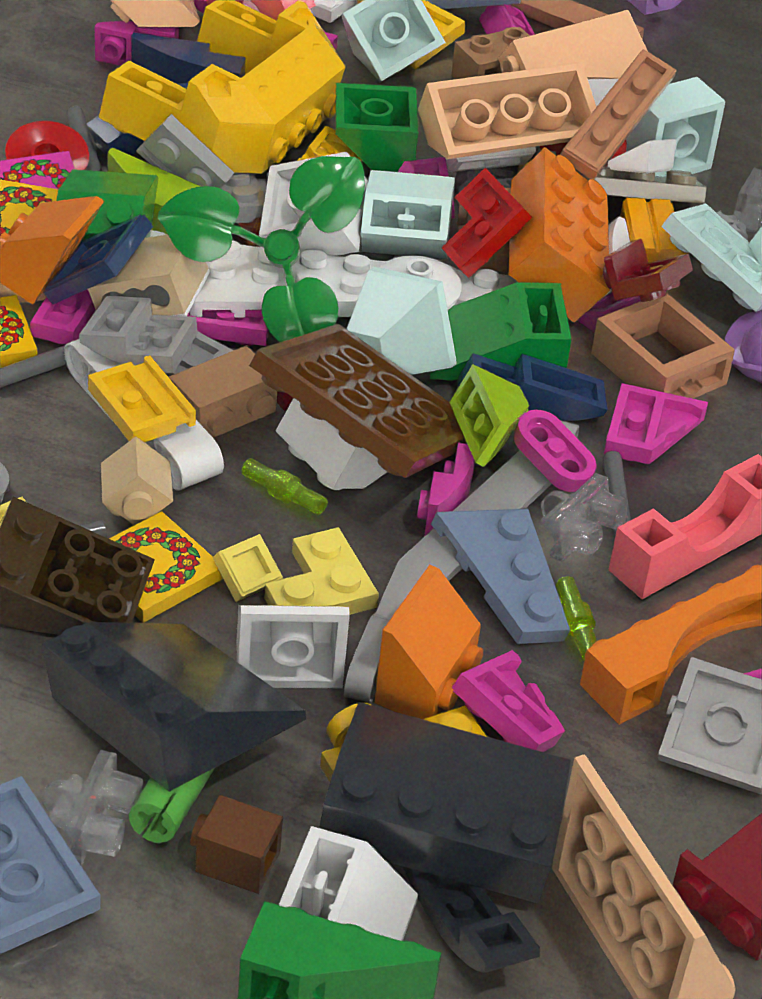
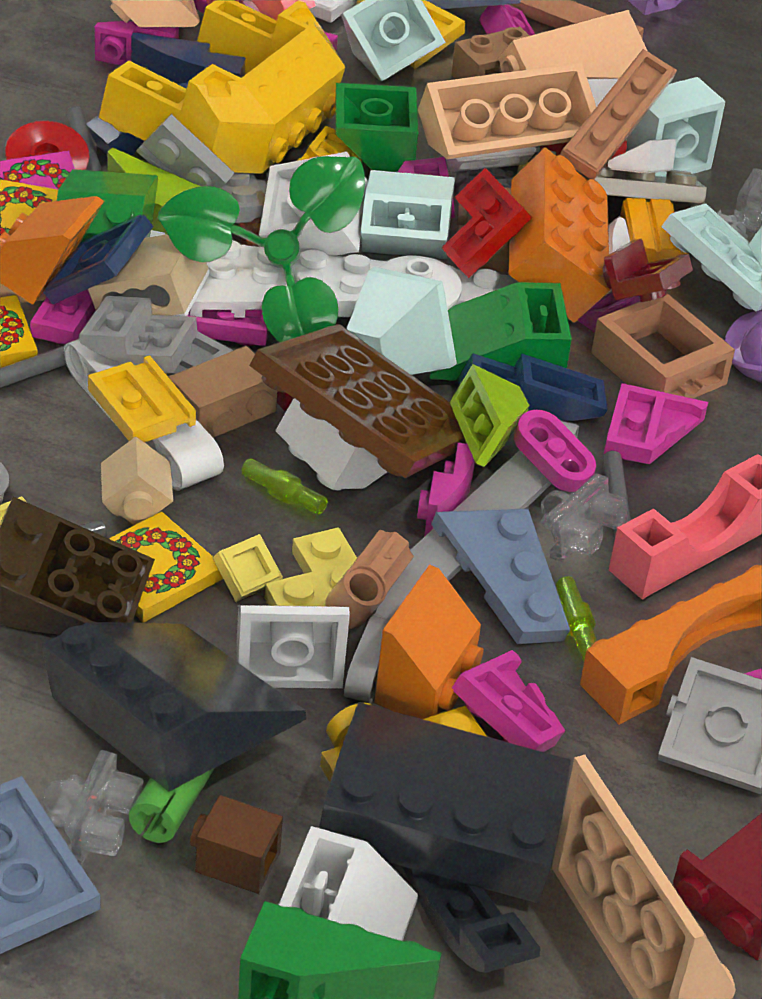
(371, 576): none -> nougat piece

